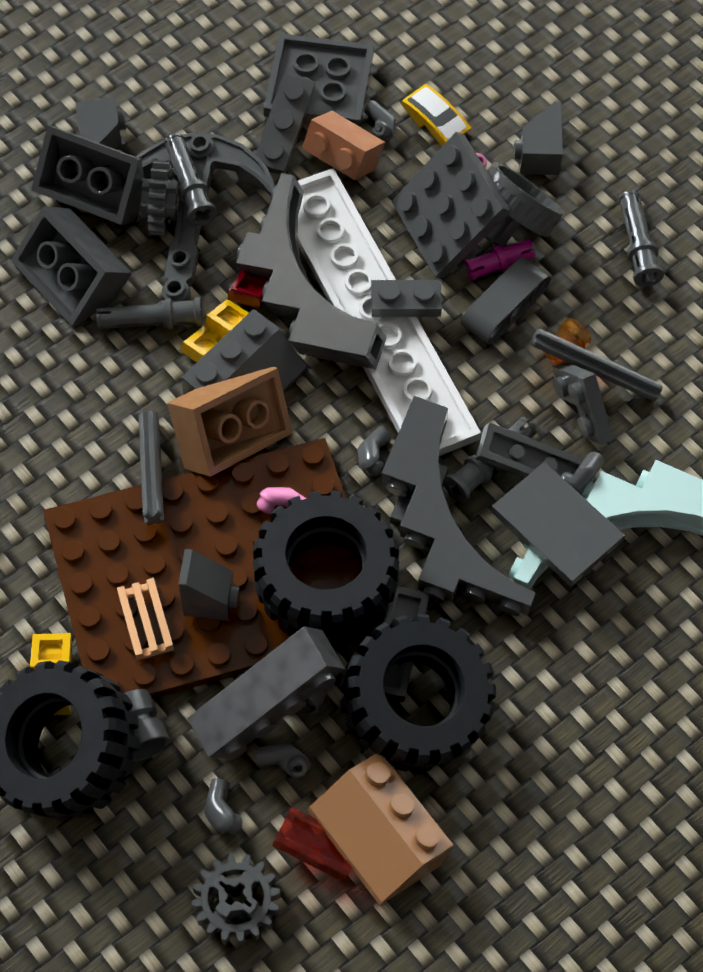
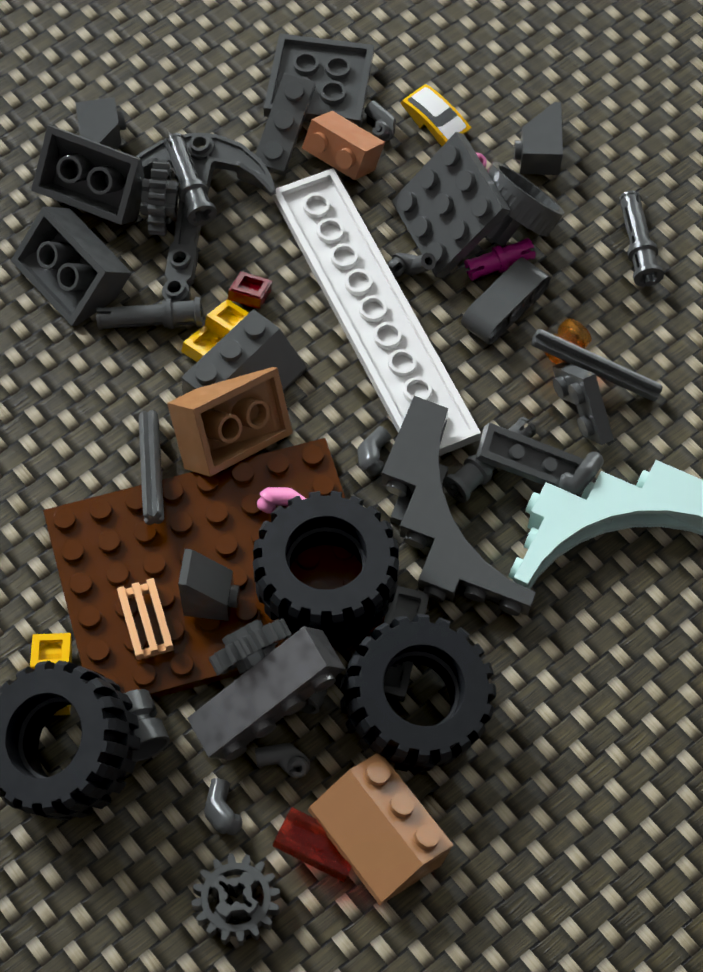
(249, 645): none -> dark grey gear
(318, 326): dark grey arch -> none
(406, 298): dark grey plate -> none
(411, 264): none -> dark grey arm
(557, 523): dark grey tile -> none

